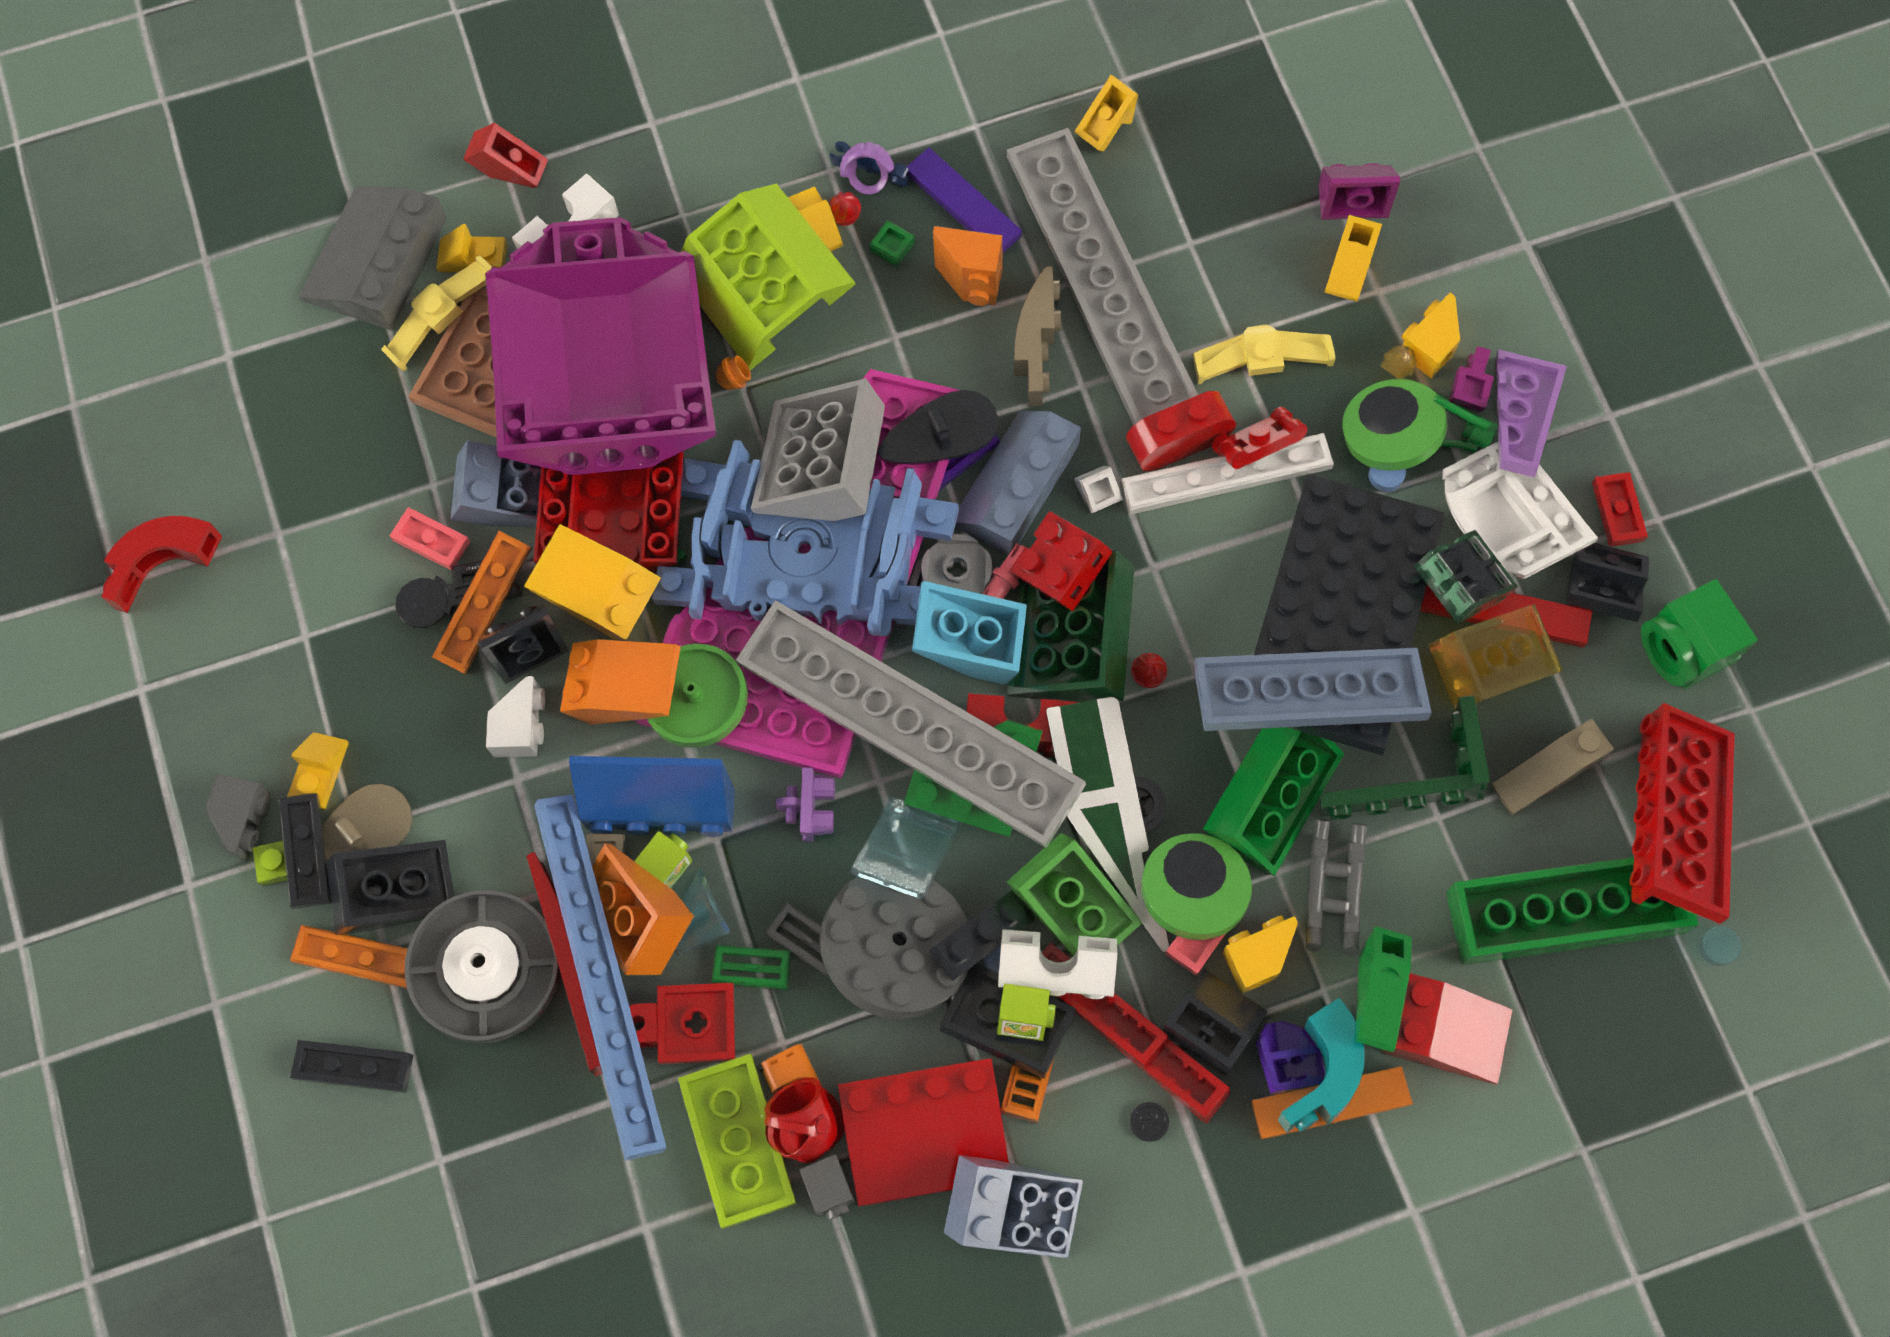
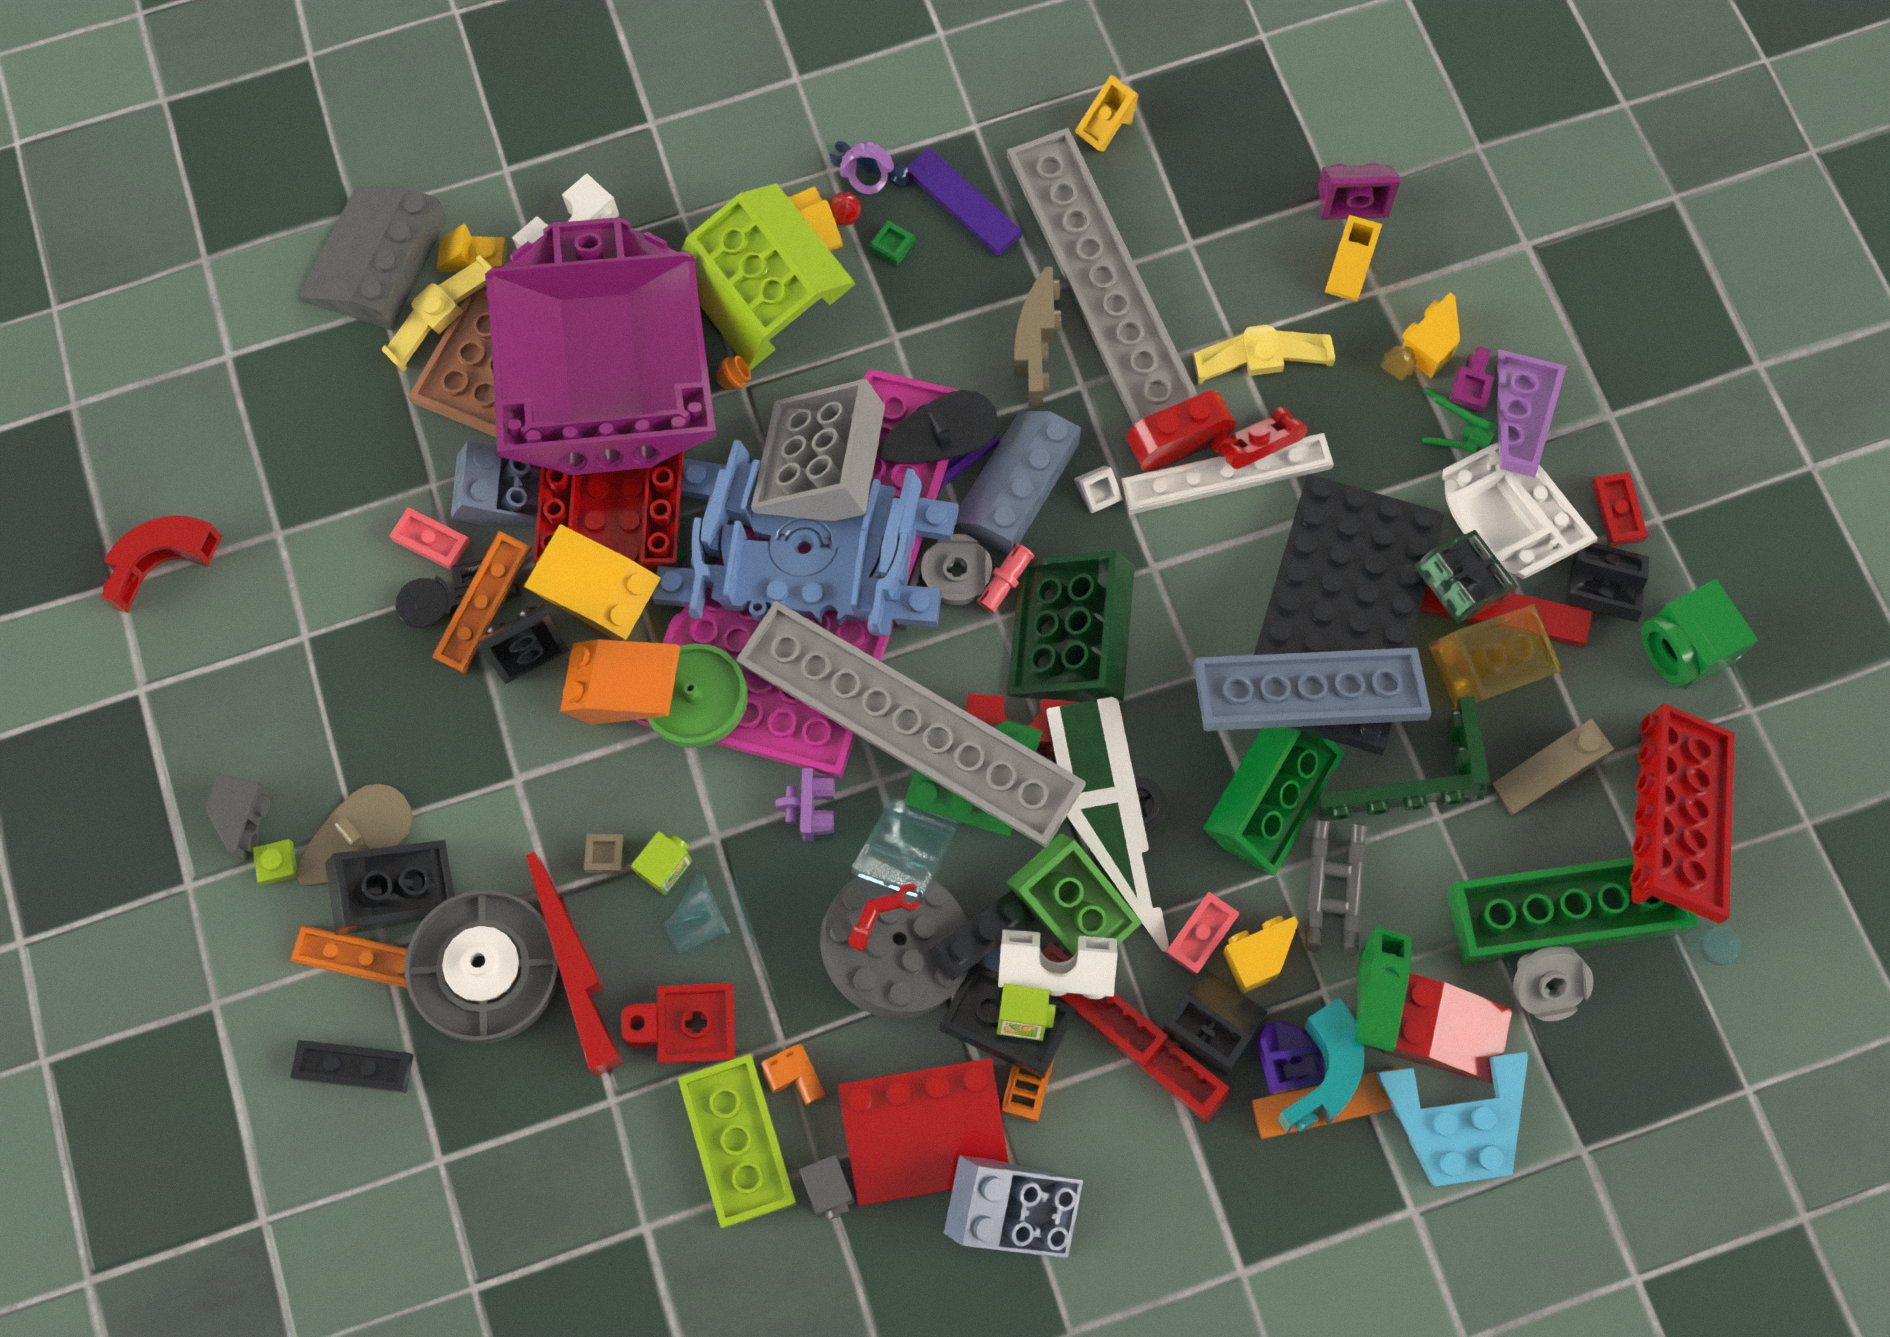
(304, 850): black plate -> none
(318, 766): yellow slope -> none
(505, 157): red slope -> none
(514, 721): white slope -> none
(600, 978): medium blue plate -> none
(640, 912): orange slope -> none
(653, 795): blue slope -> none
(782, 970): green tile -> none
(790, 946): dark grey tile -> none
(803, 1120): red helmet -> none
(861, 932): none -> red arm
(969, 263): orange slope -> none
(970, 632): medium azure slope -> none
(1061, 561): red piece -> none
(1149, 670): red plate -> none
(1149, 1122): black piece -> none
(1196, 886): bright green piece -> none
(1386, 480): medium blue tile -> none
(1394, 424): bright green piece -> none
(1462, 1138): none -> medium azure wing
(1542, 966): none -> light grey plate

